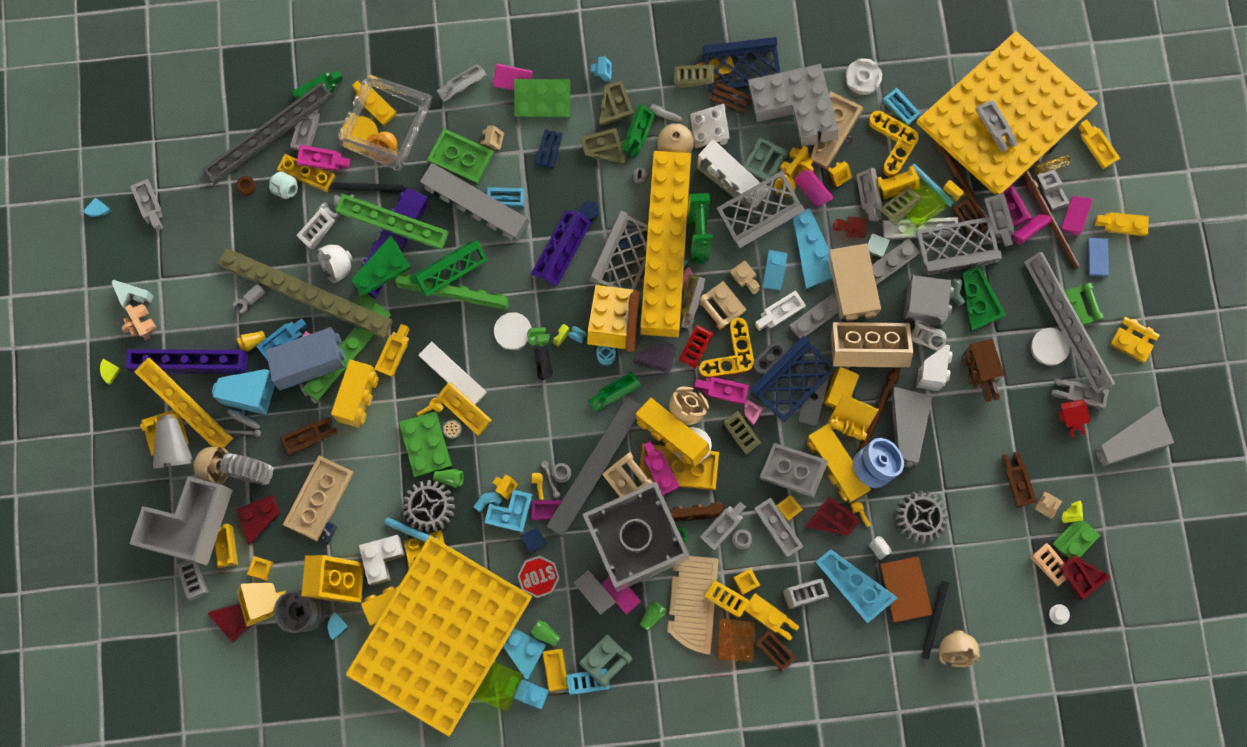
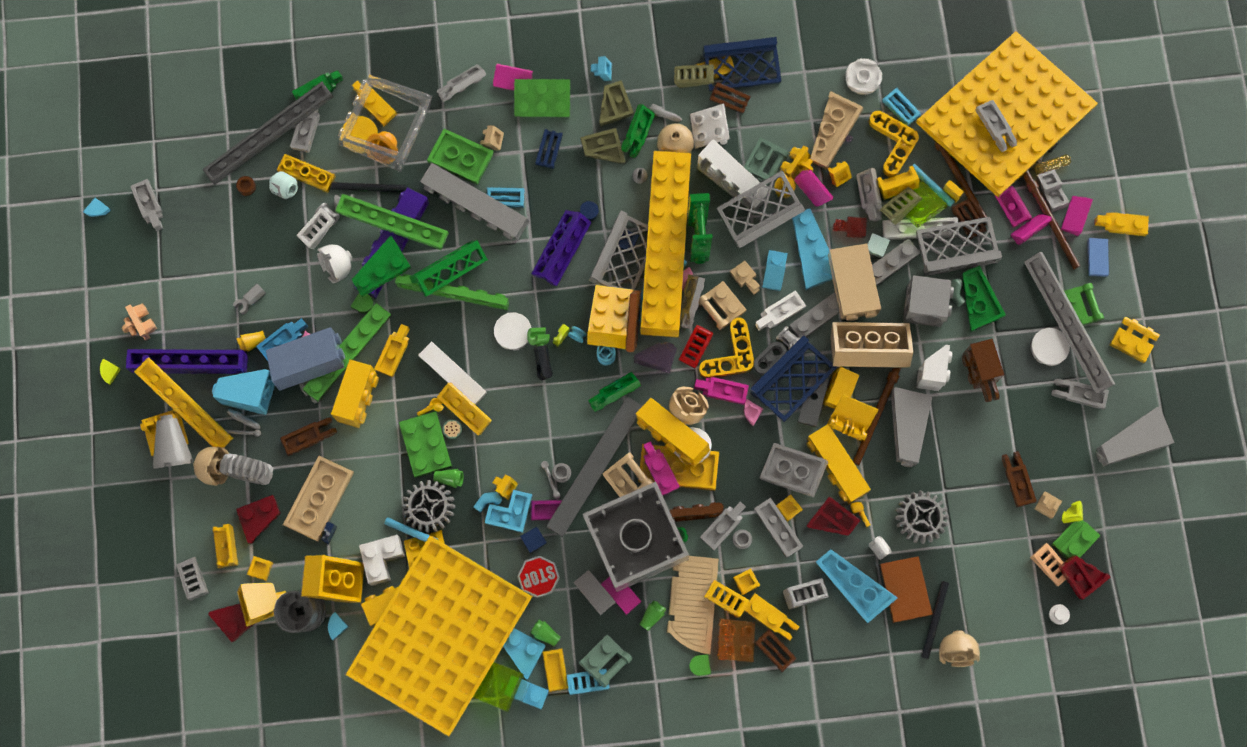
(127, 293): light aqua slope -> none
(192, 528): light grey piece -> none
(305, 293): olive plate -> none
(321, 158): dark pink hinge -> none
(537, 478): yellow hand -> none
(700, 665): none -> bright green tile
(731, 430): olive slope -> none
(787, 337): none -> light grey bush
(798, 94): light grey piece -> none
(878, 463): medium blue wheel -> none
(926, 335): white piece -> none
(1000, 217): light grey hinge -> none
(1074, 415): red brick -> none
(1098, 144): yellow hinge -> none

